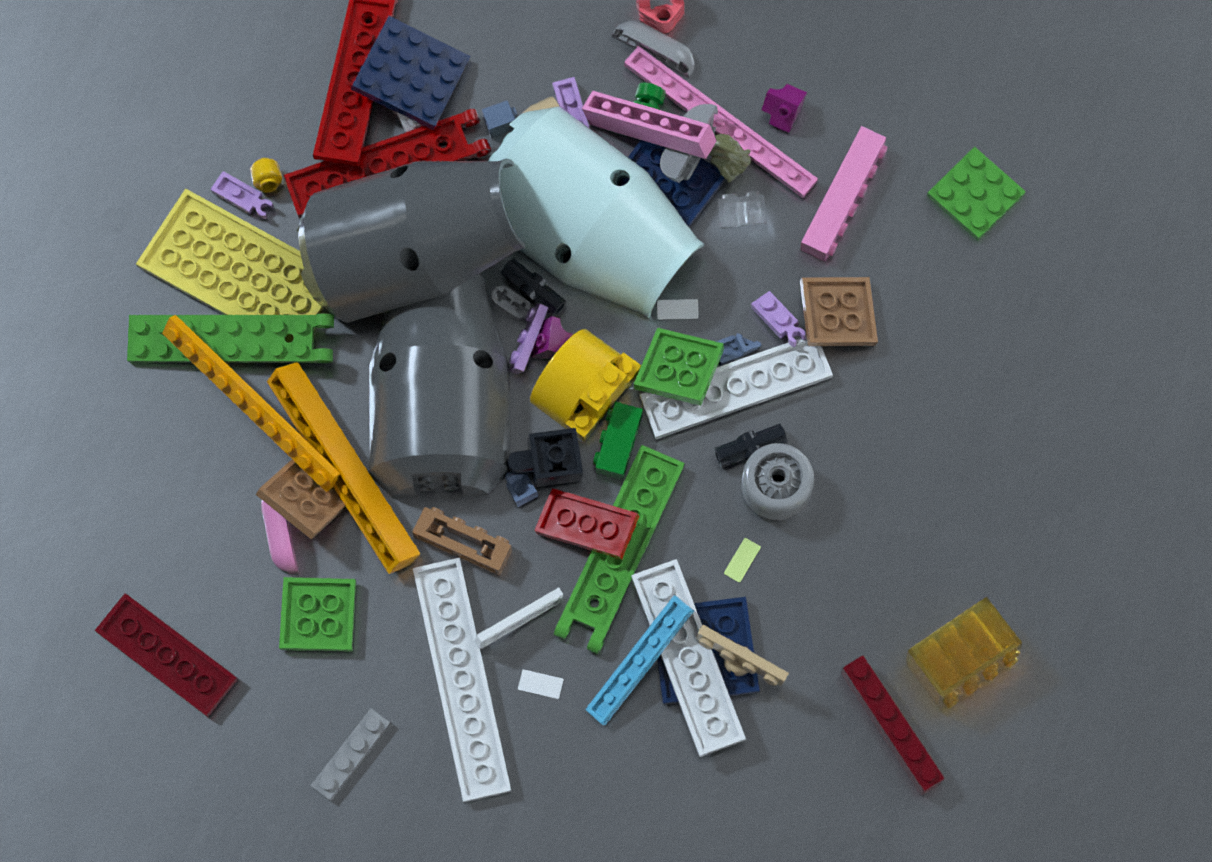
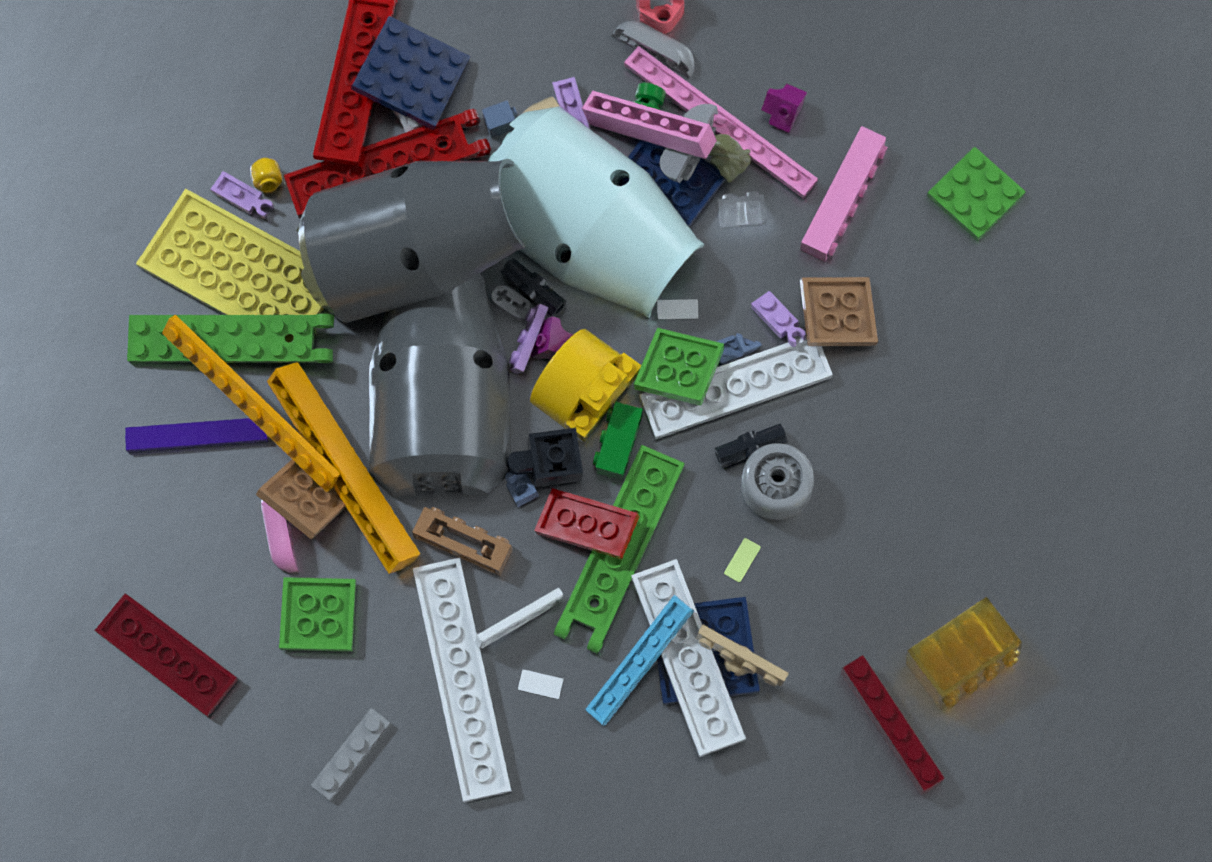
(193, 435): none -> dark purple tile

